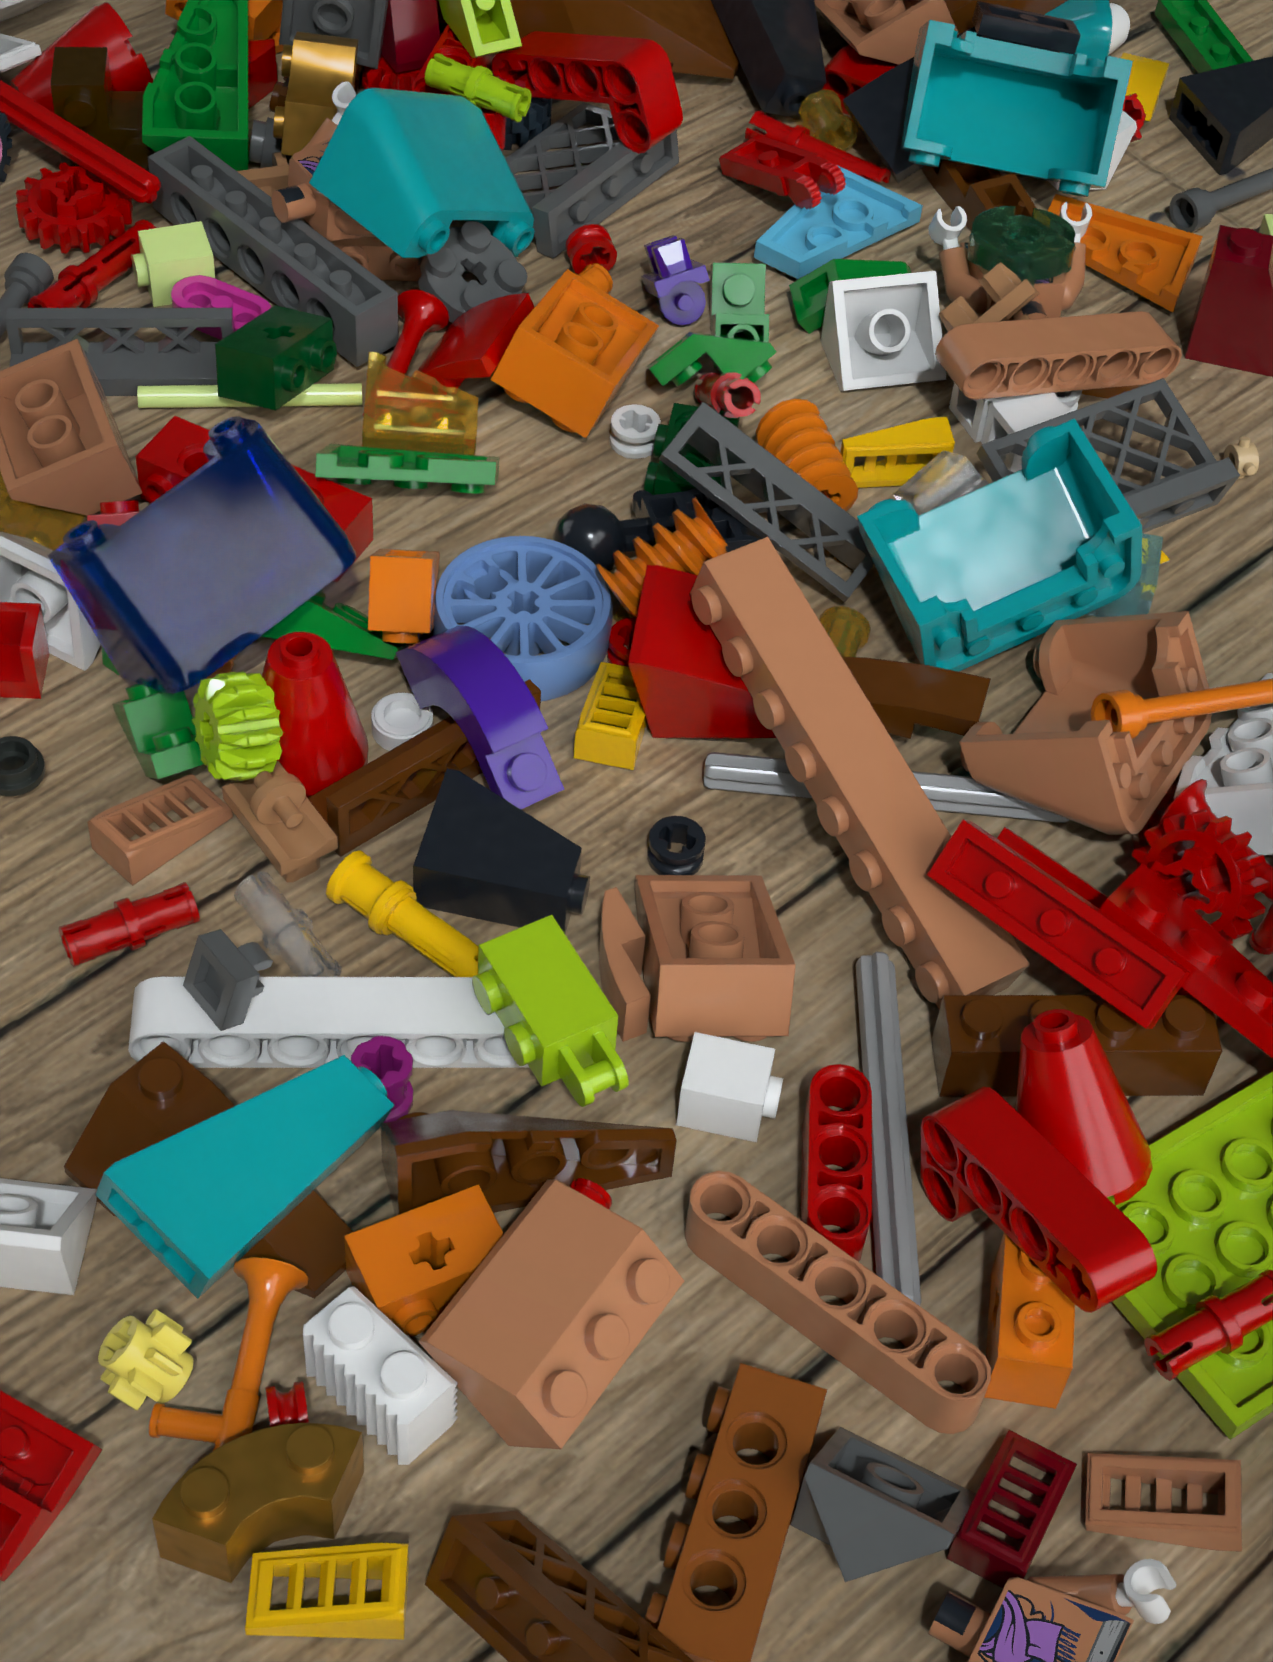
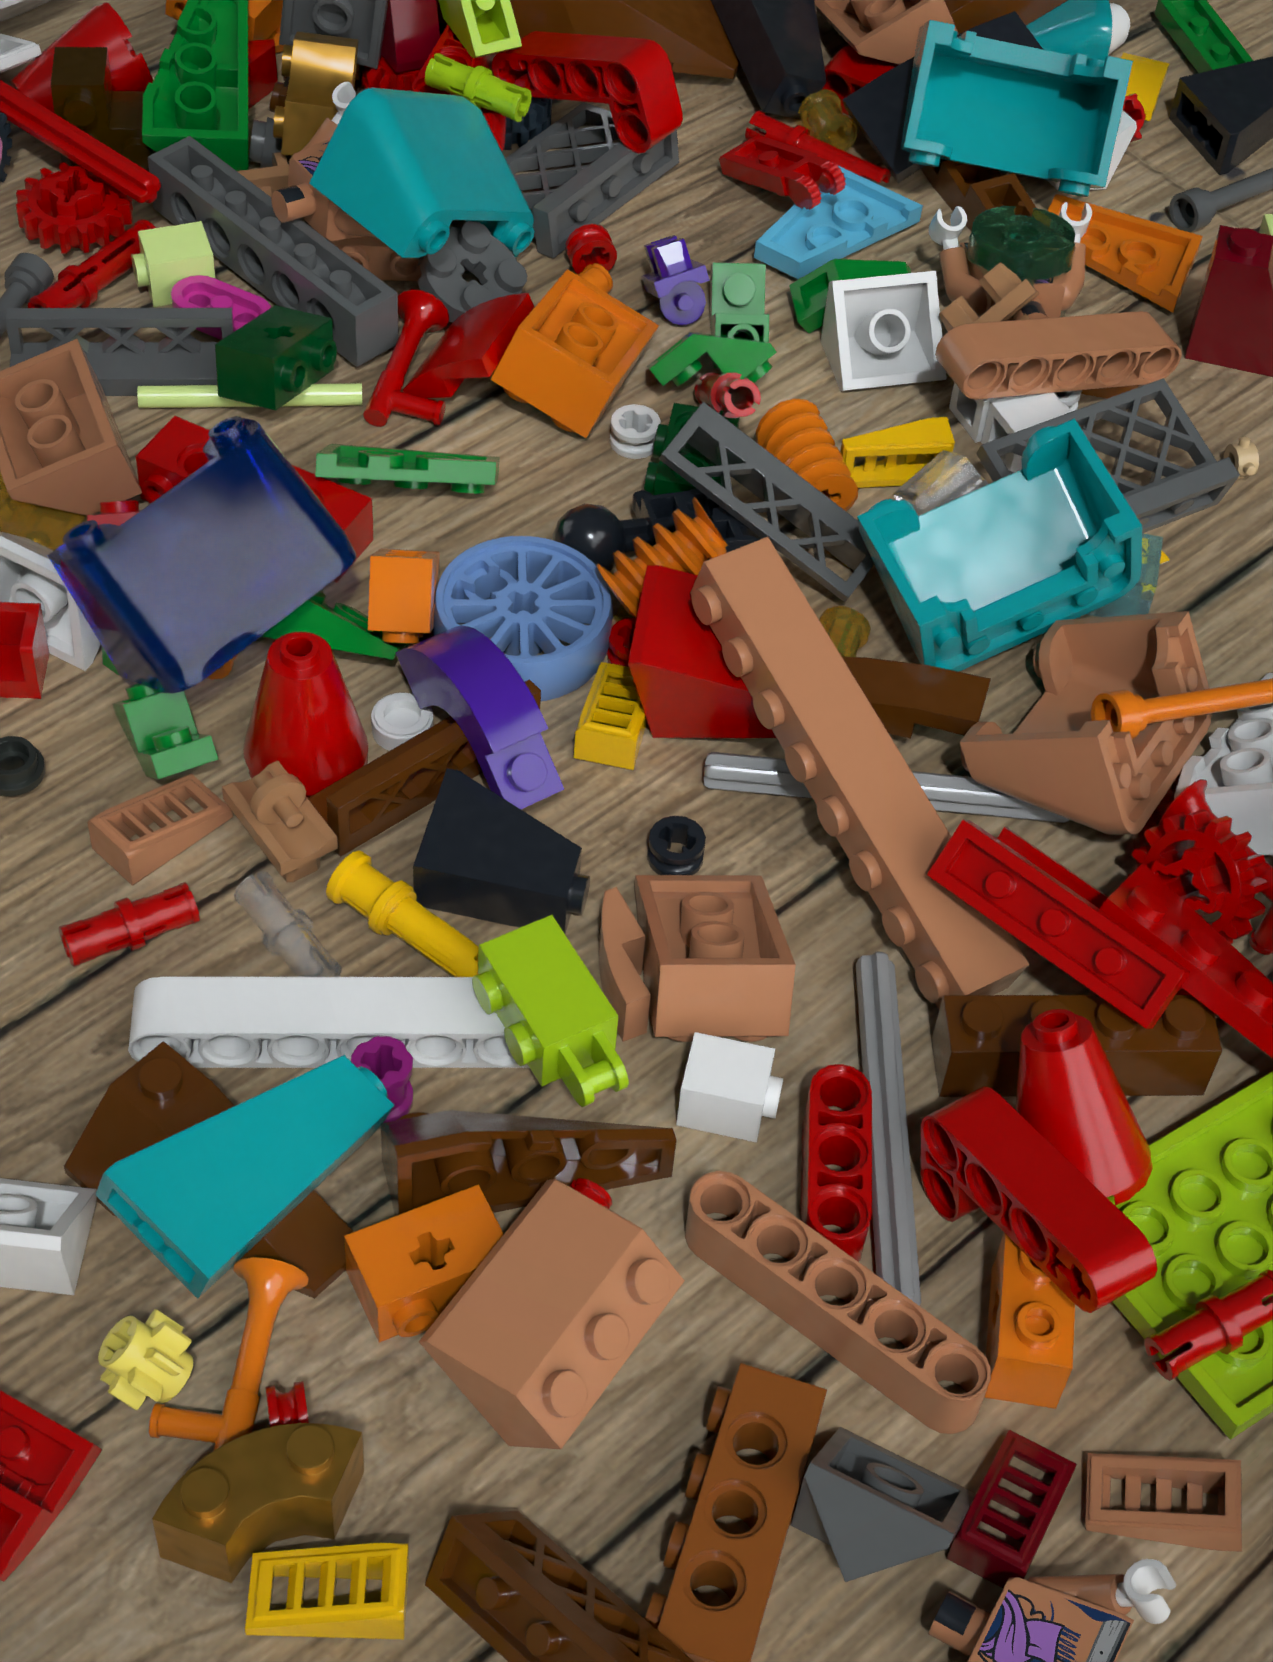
(225, 977): dark grey tile -> none
(237, 725): lime gear -> none
(379, 1375): white brick -> none
(416, 412): clear yellow wing -> none
(1025, 28): black plate -> none

